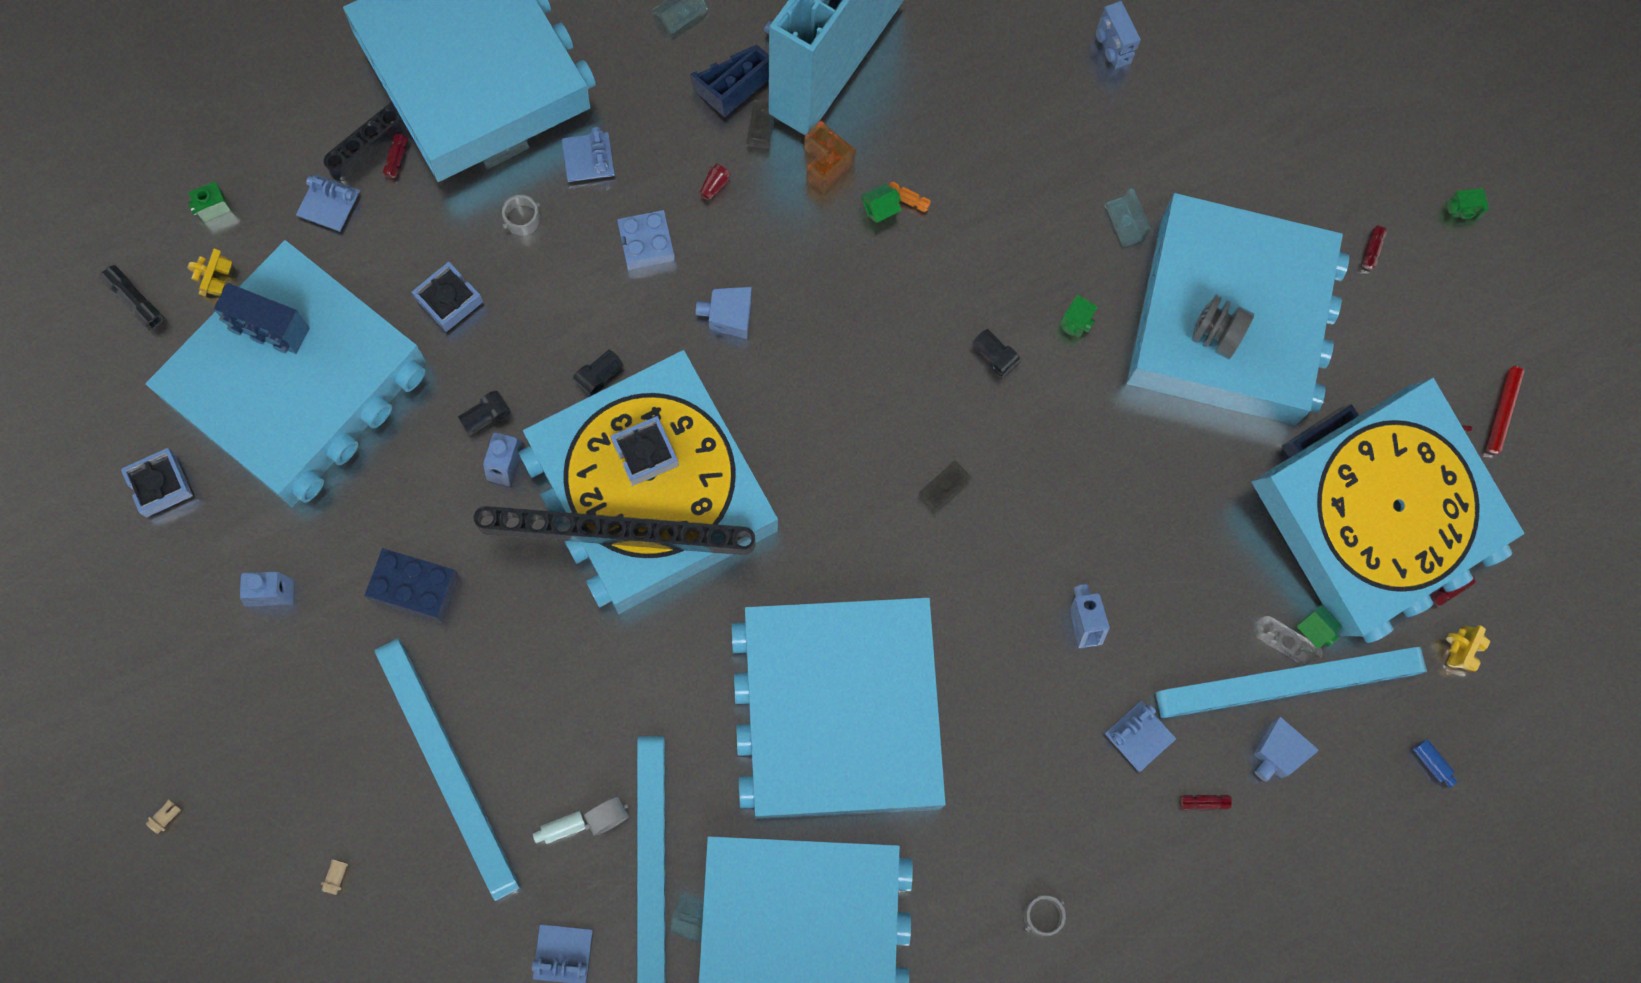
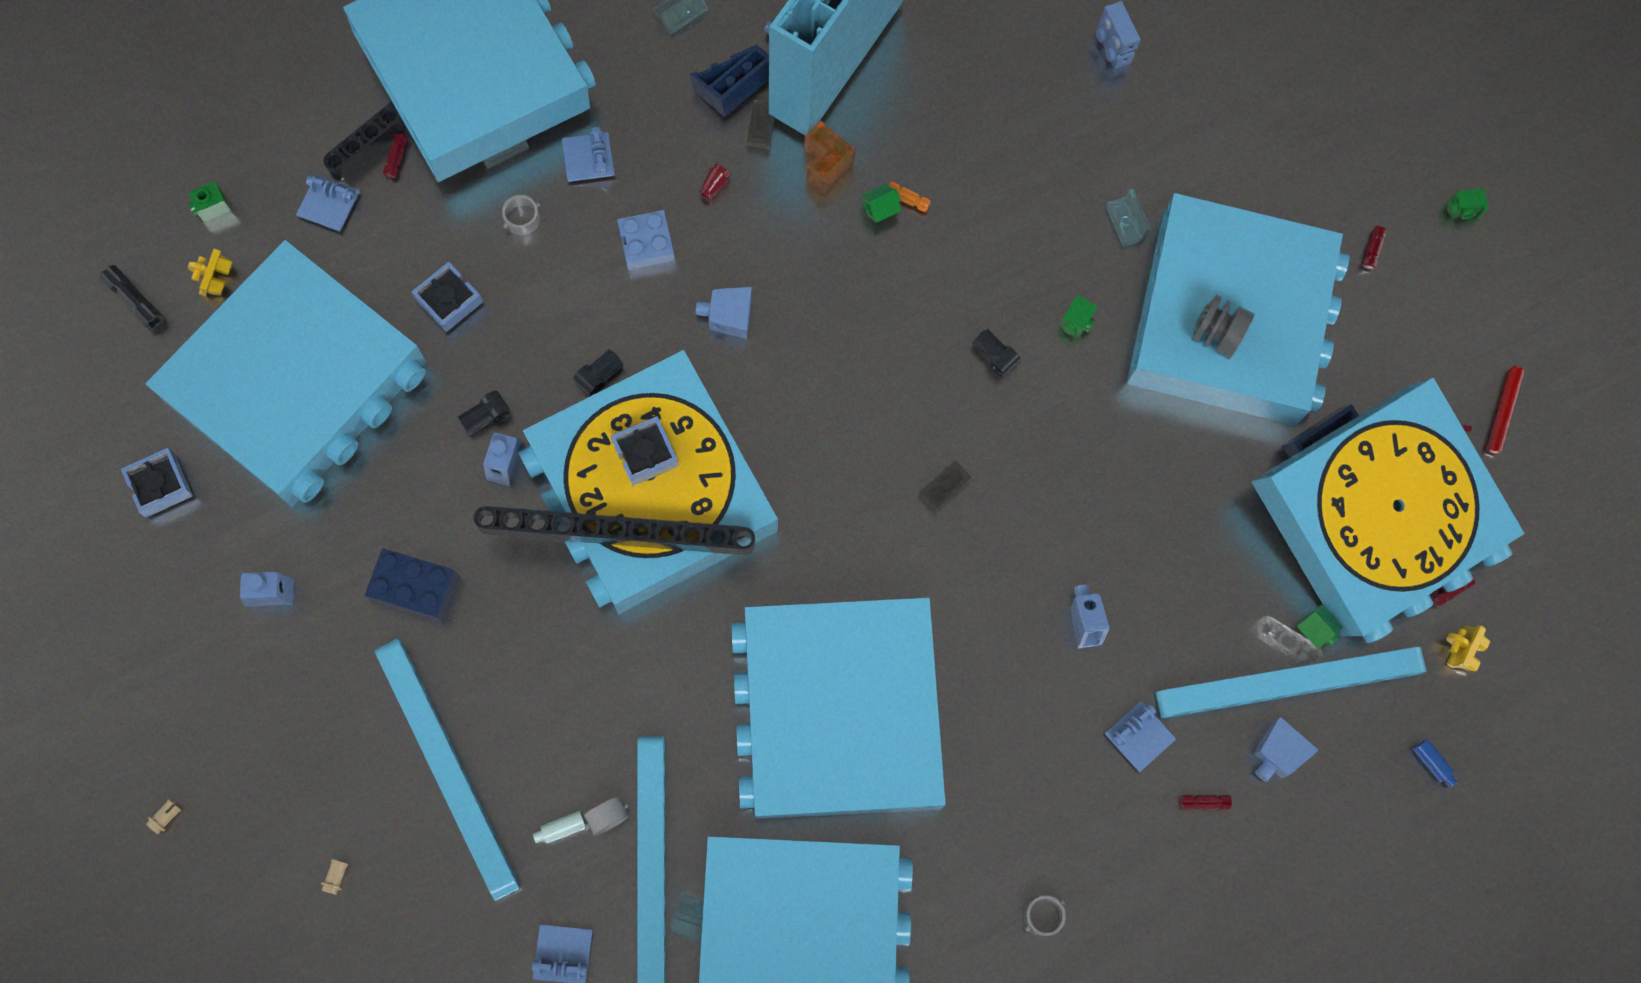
(261, 319): dark blue brick -> none

